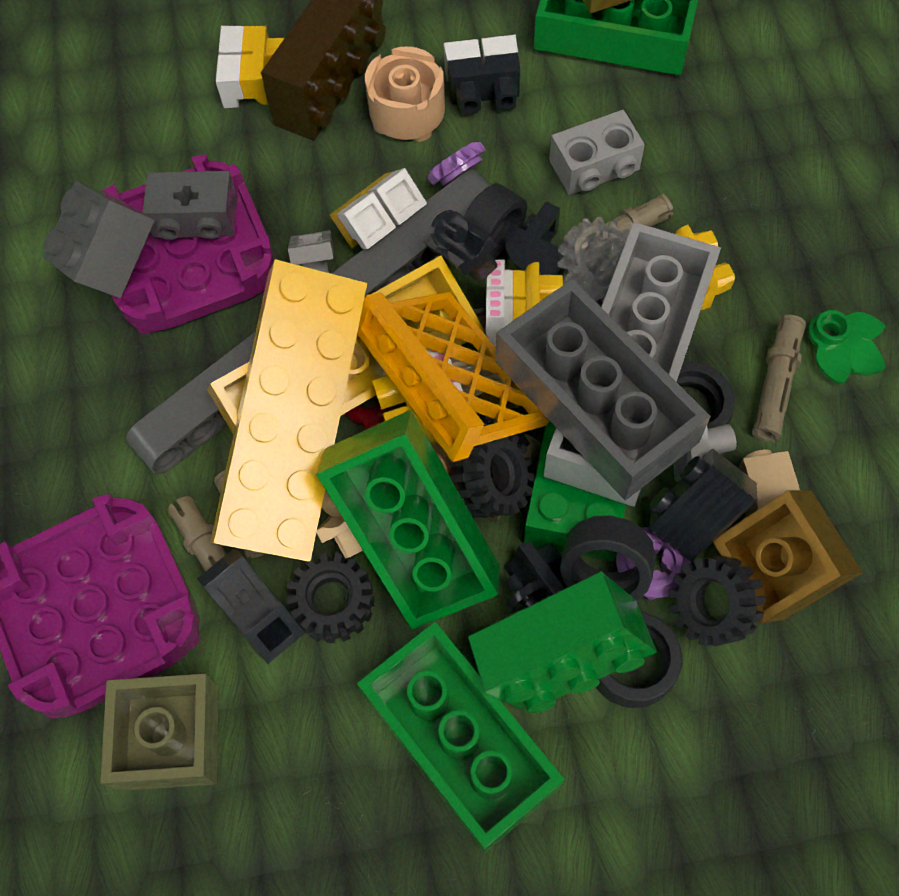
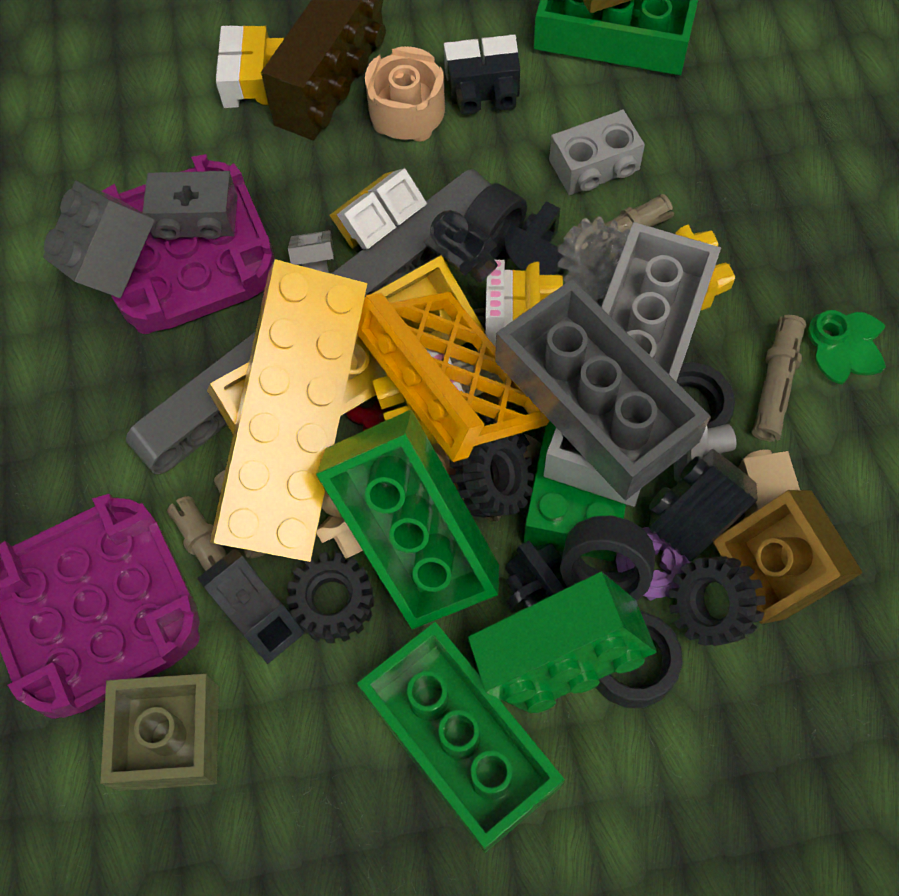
(456, 164): medium lavender gear -> none

